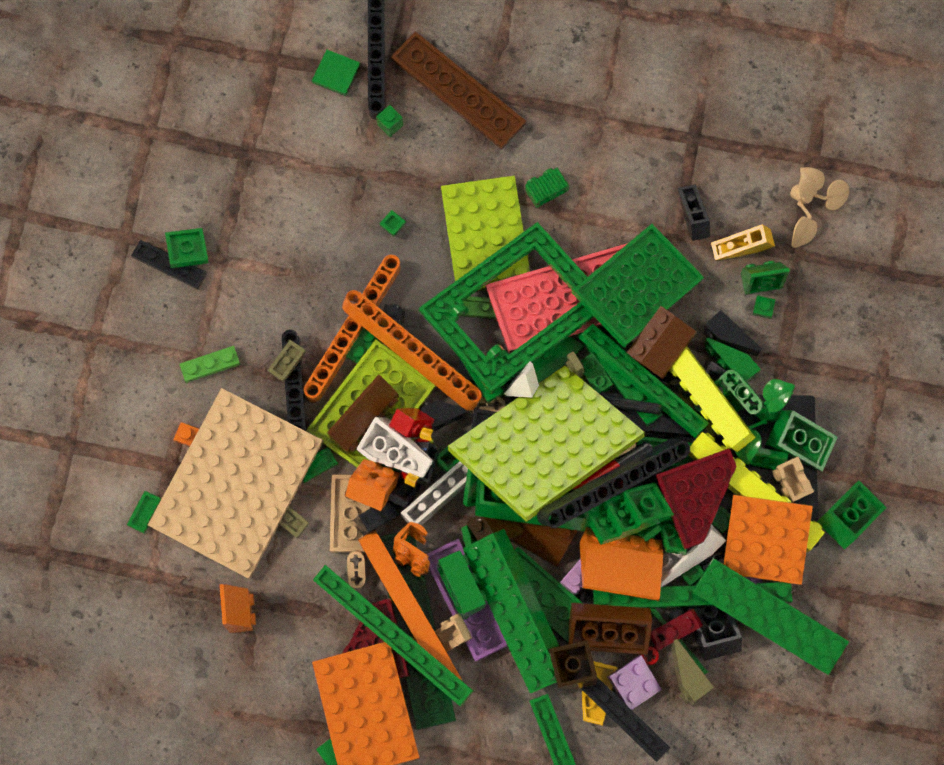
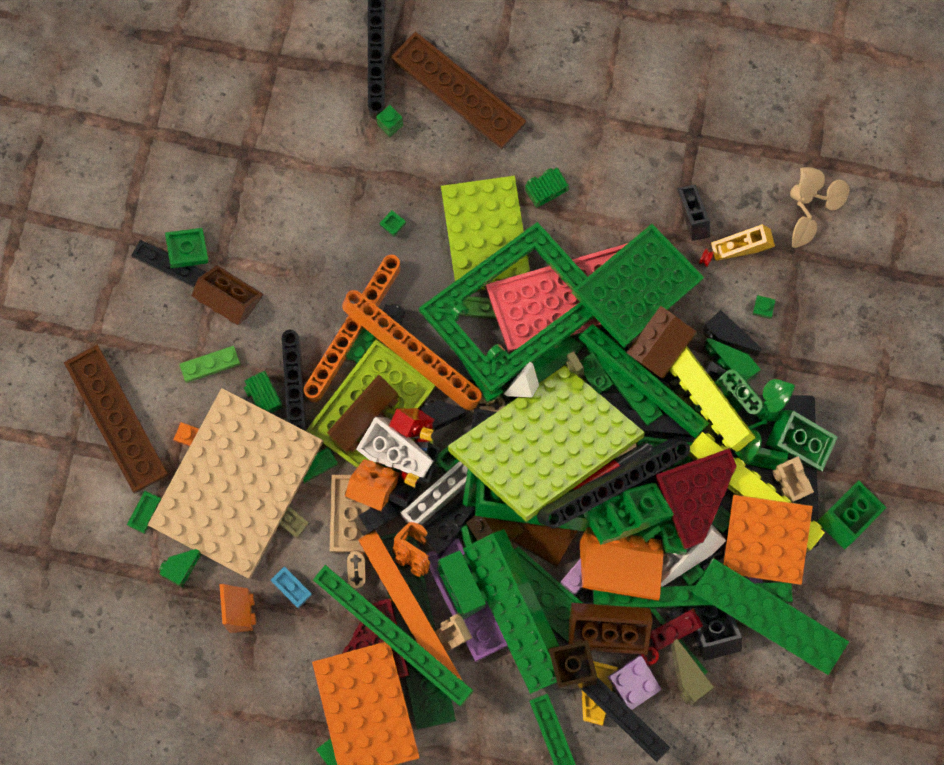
(116, 419): none -> reddish brown plate
(179, 567): none -> green slope
(226, 294): none -> reddish brown slope
(262, 392): none -> green brick
(286, 361): olive plate -> none
(291, 587): none -> dark azure plate
(336, 72): green tile -> none
(447, 525): none -> black wing
(634, 405): black axle -> none
(706, 257): none -> red bush
(764, 277): green slope -> none

